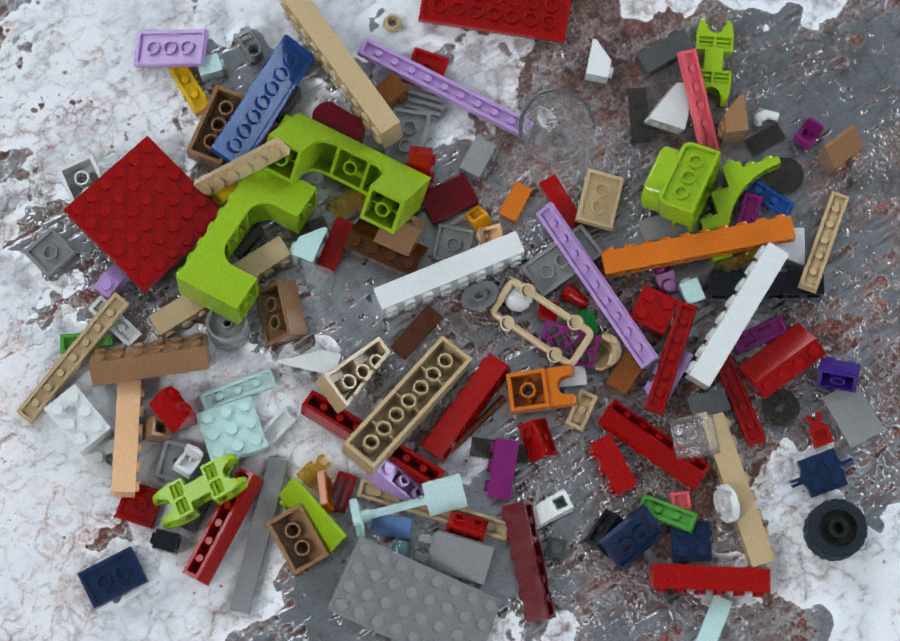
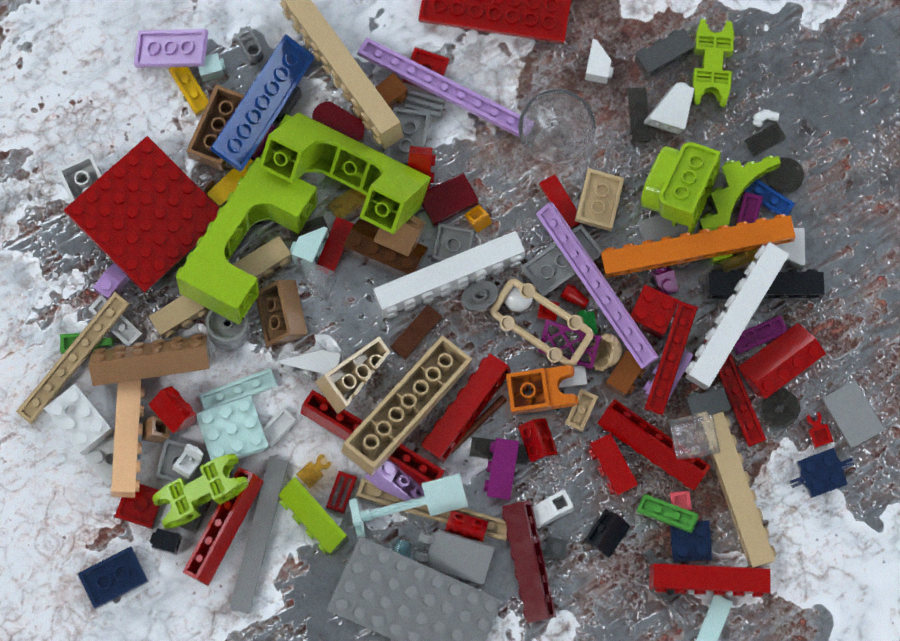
(50, 253): light grey tile -> none
(242, 166): tan plate -> none
(250, 242): clear smoke tile -> none
(297, 539): medium nougat slope -> none
(325, 492): orange tile -> none
(392, 18): tan plate -> none
(392, 526): medium blue slope -> none
(478, 159): light grey brick -> none
(489, 233): light nougat plate -> none
(515, 202): orange tile -> none
(631, 537): dark blue plate -> none
(691, 291): light aqua brick -> none
(697, 99): coral plate -> none
(726, 503): white tile -> none
(734, 124): medium nougat slope -> none
(809, 133): magenta bracket -> none
(823, 242): tan tile -> none
(835, 530): wheel -> none
(838, 374): dark purple slope -> none
(841, 150): medium nougat slope -> none

